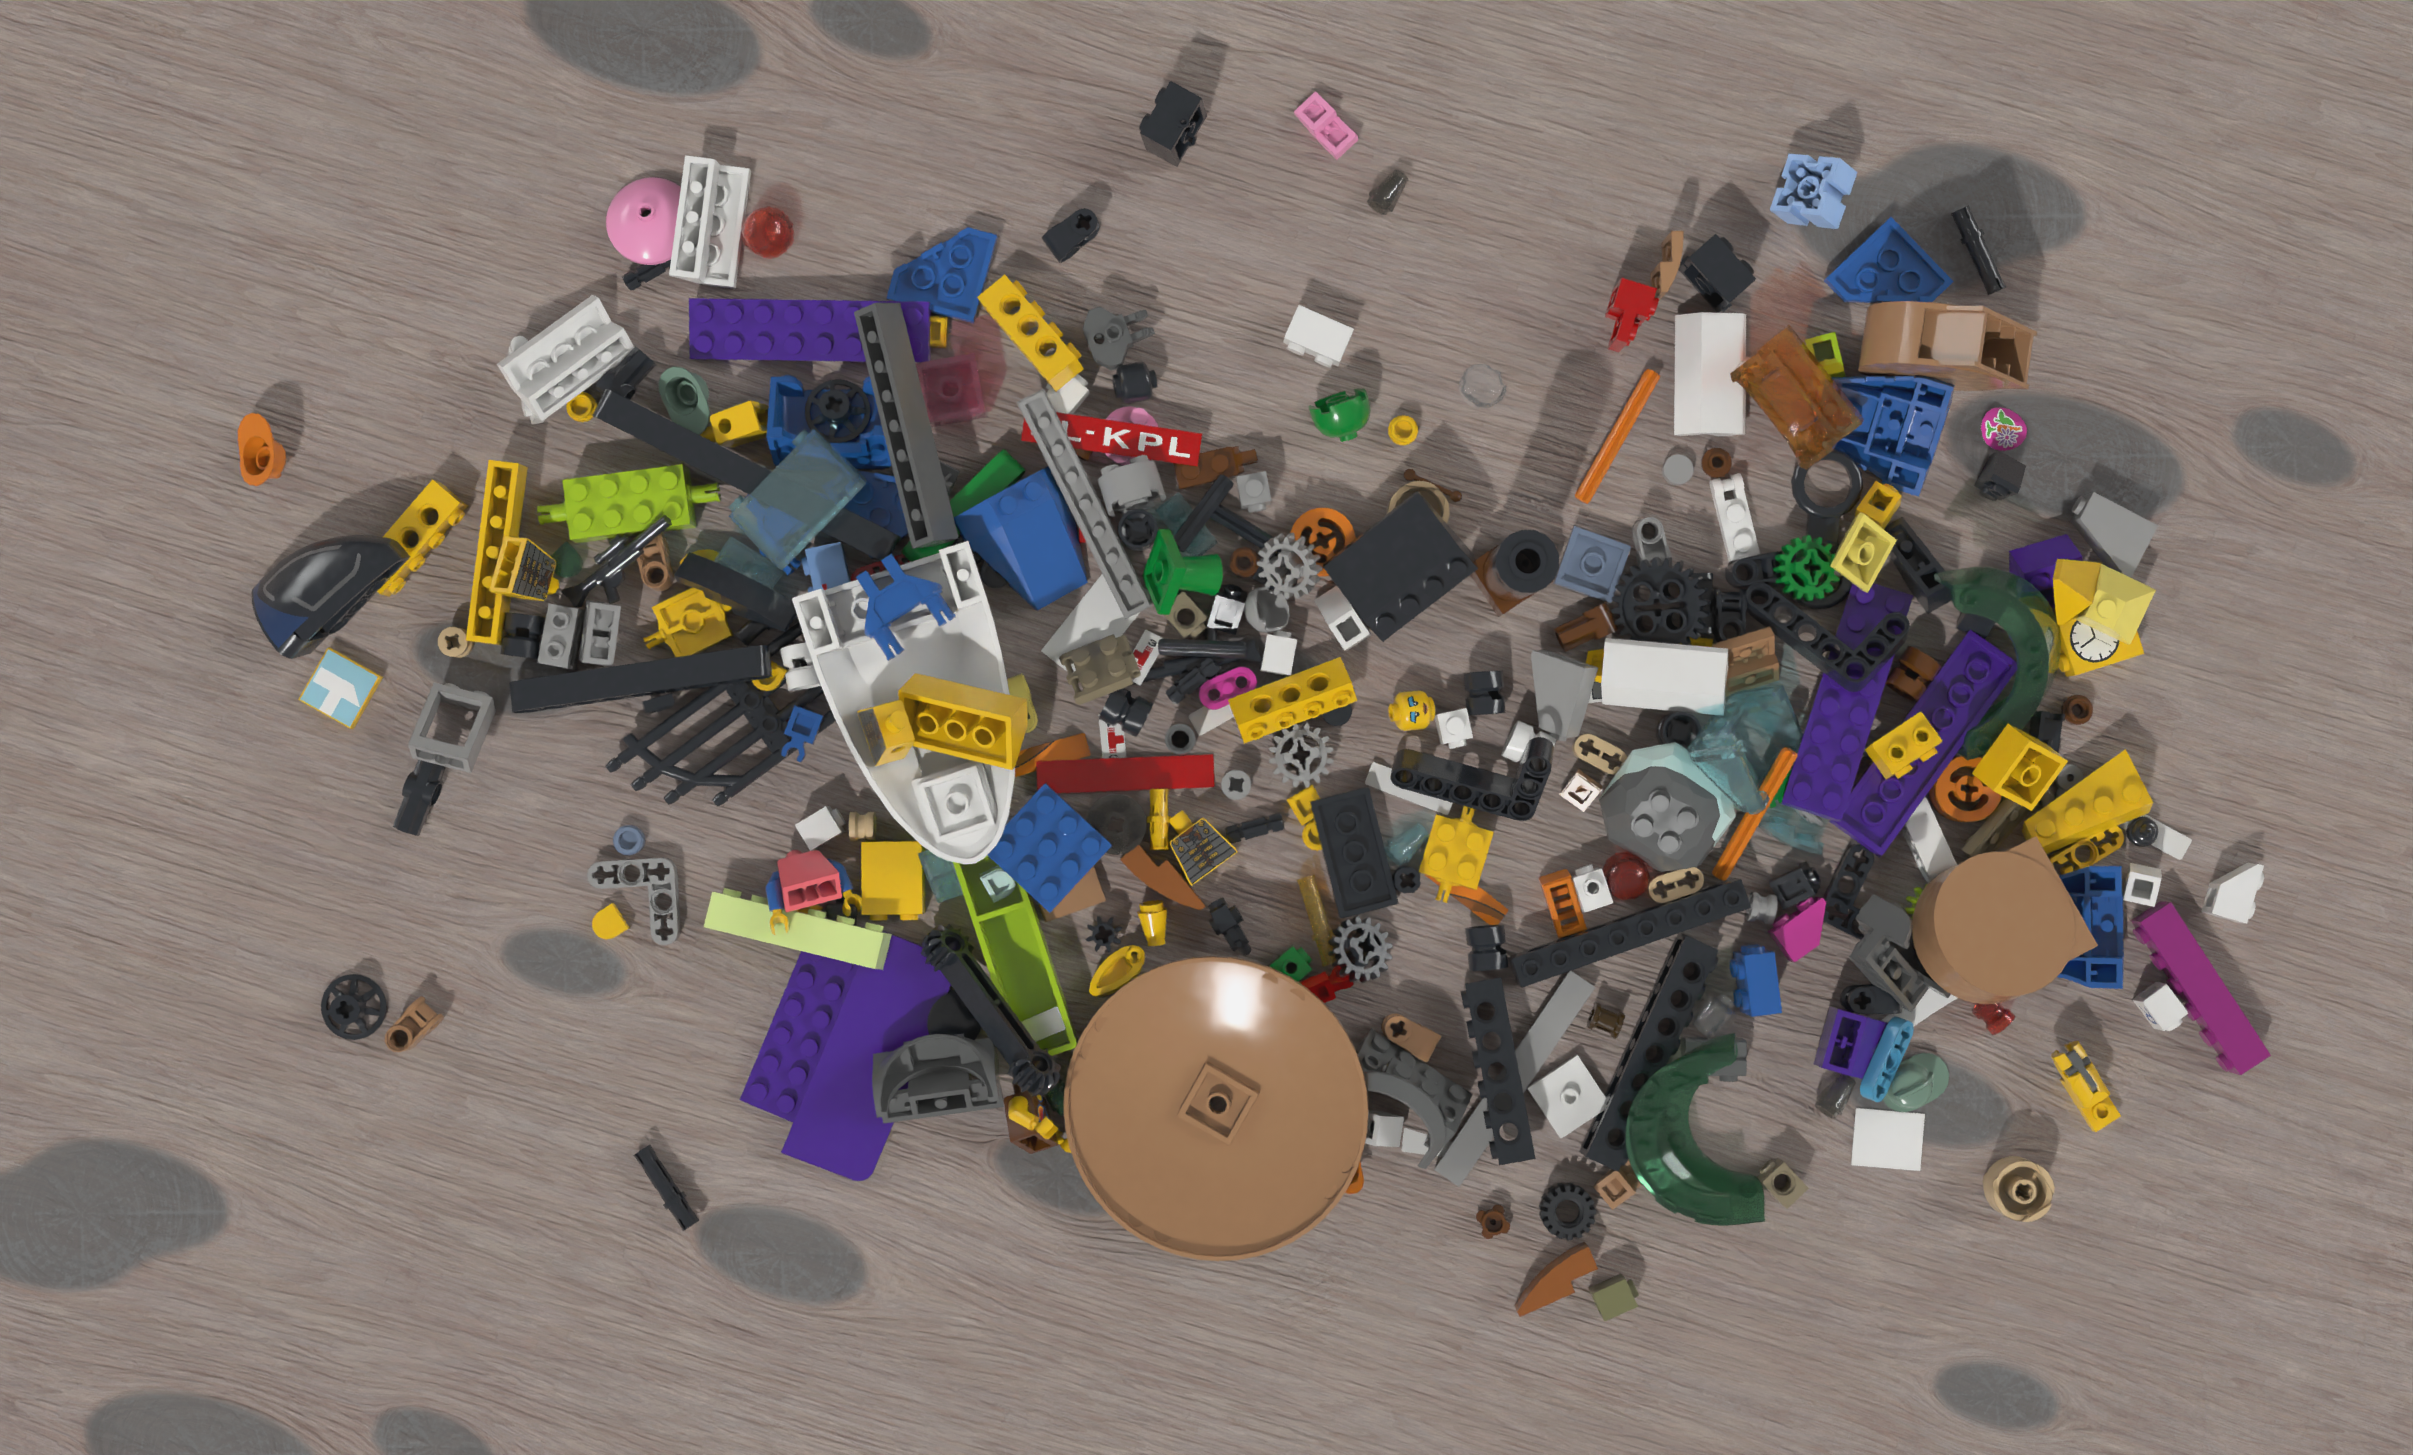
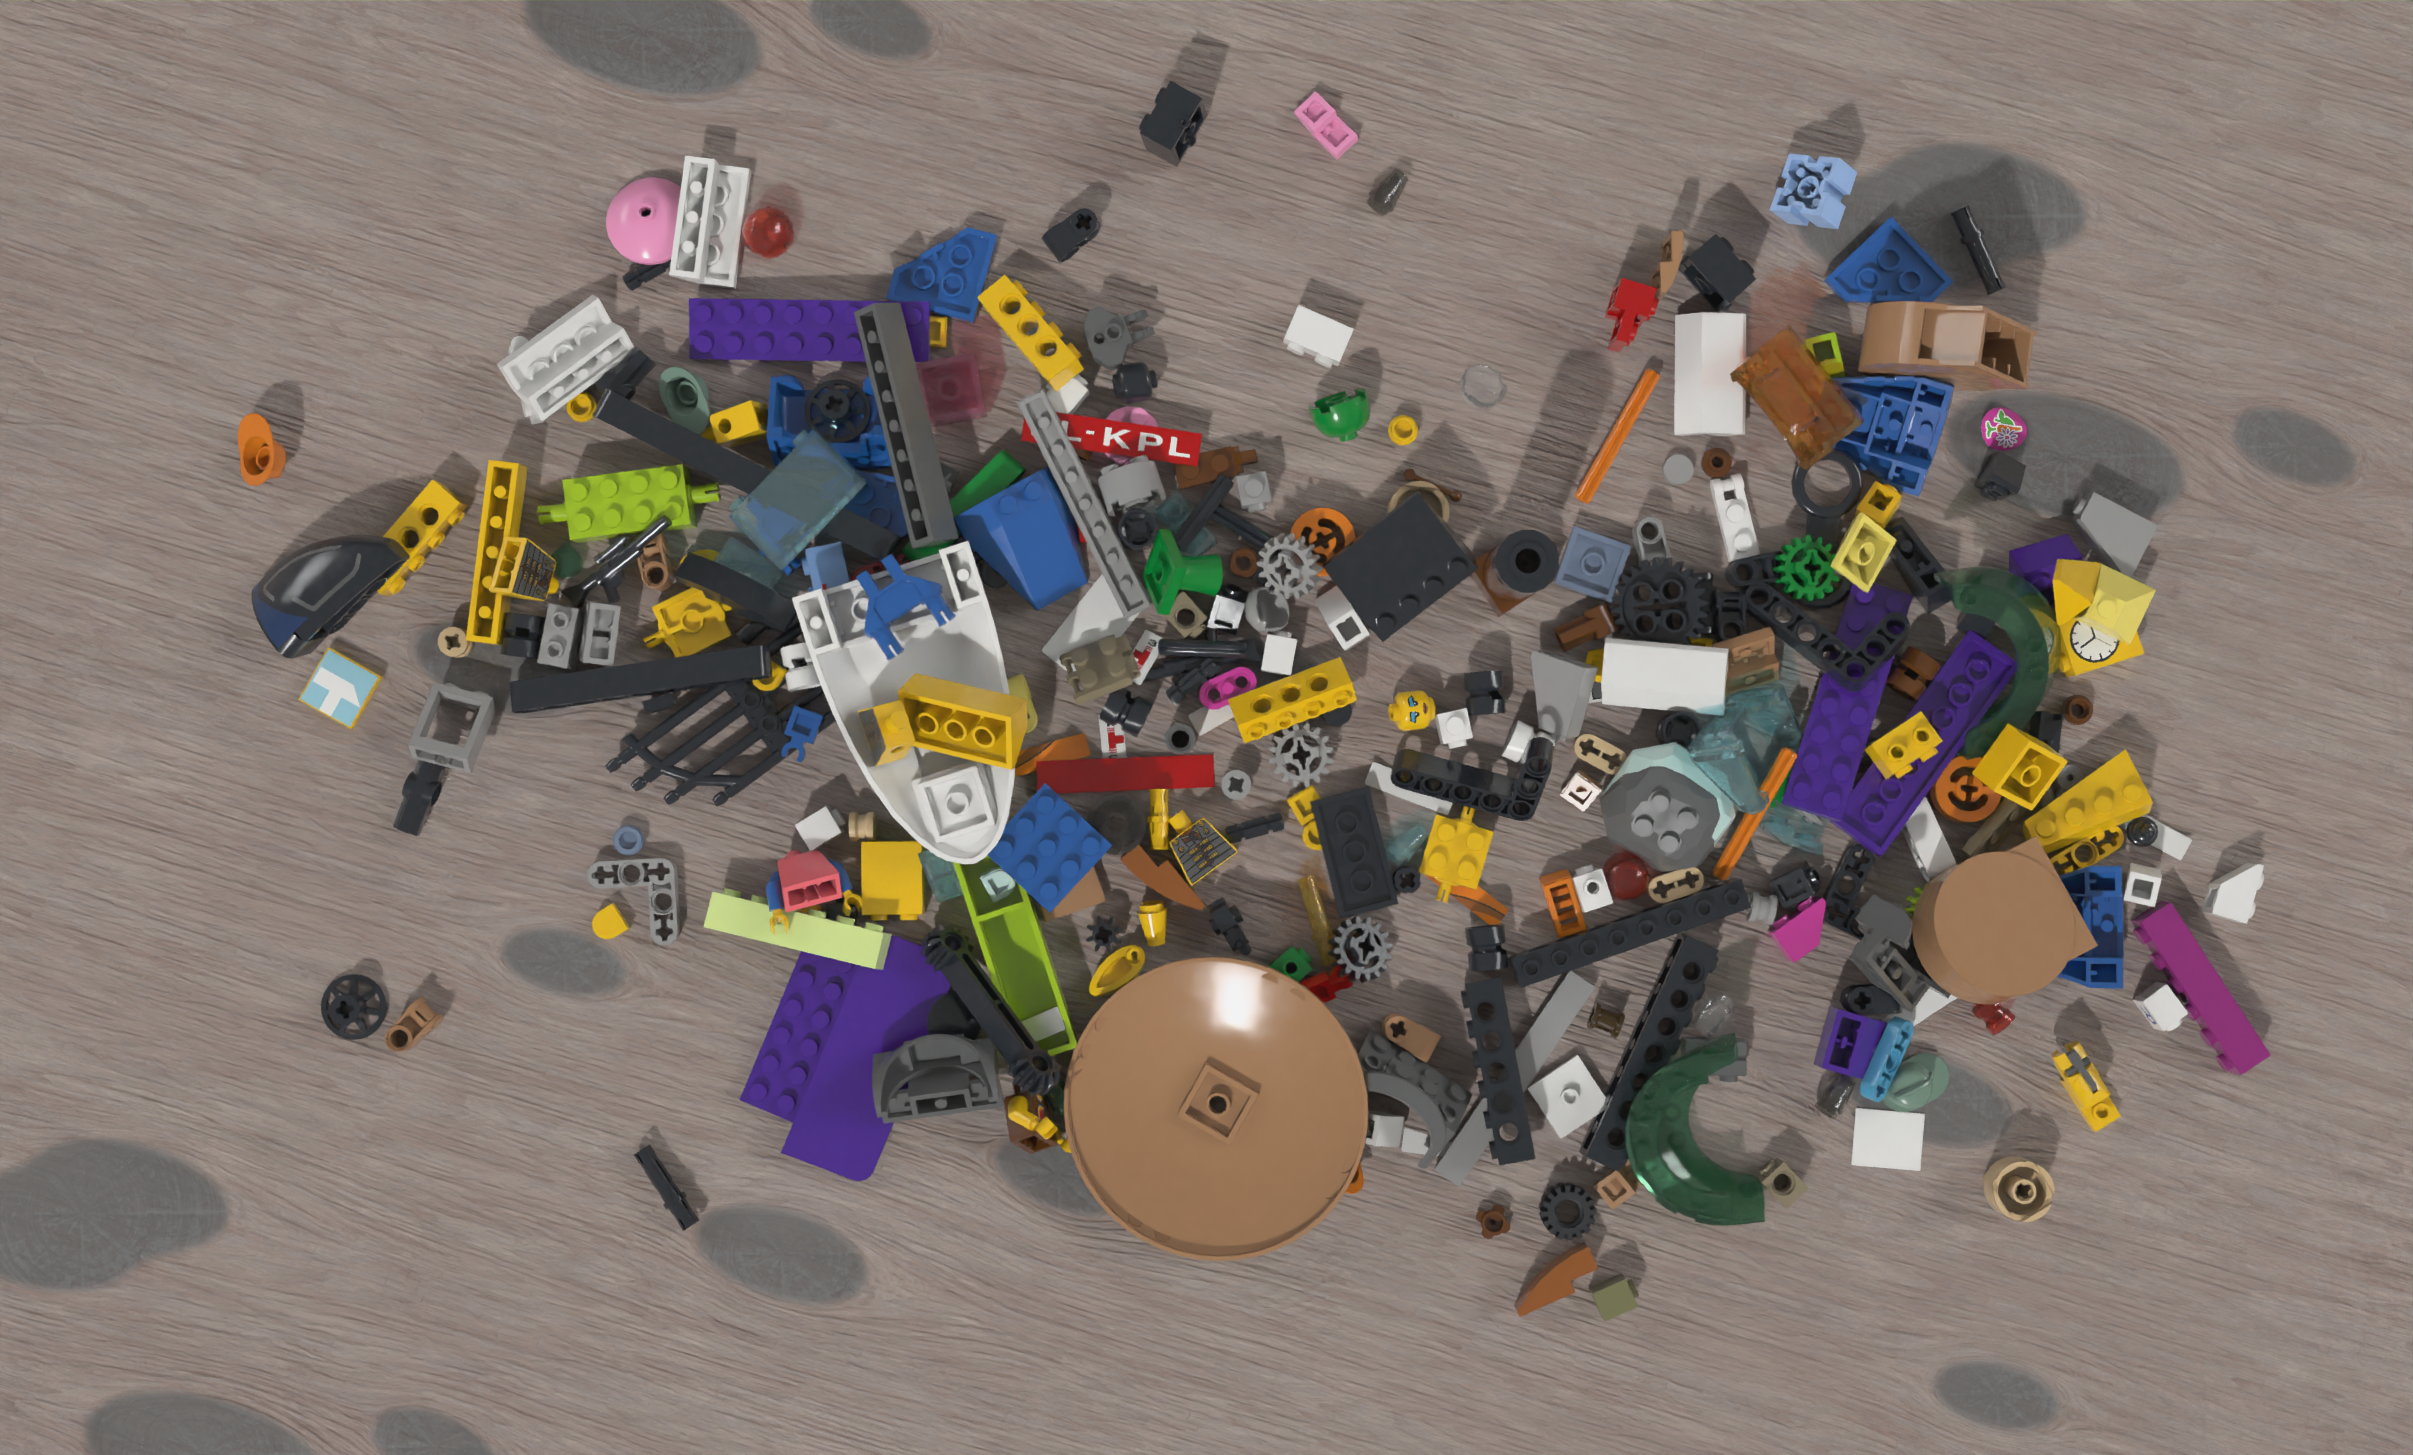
(1756, 981): blue brick -> none

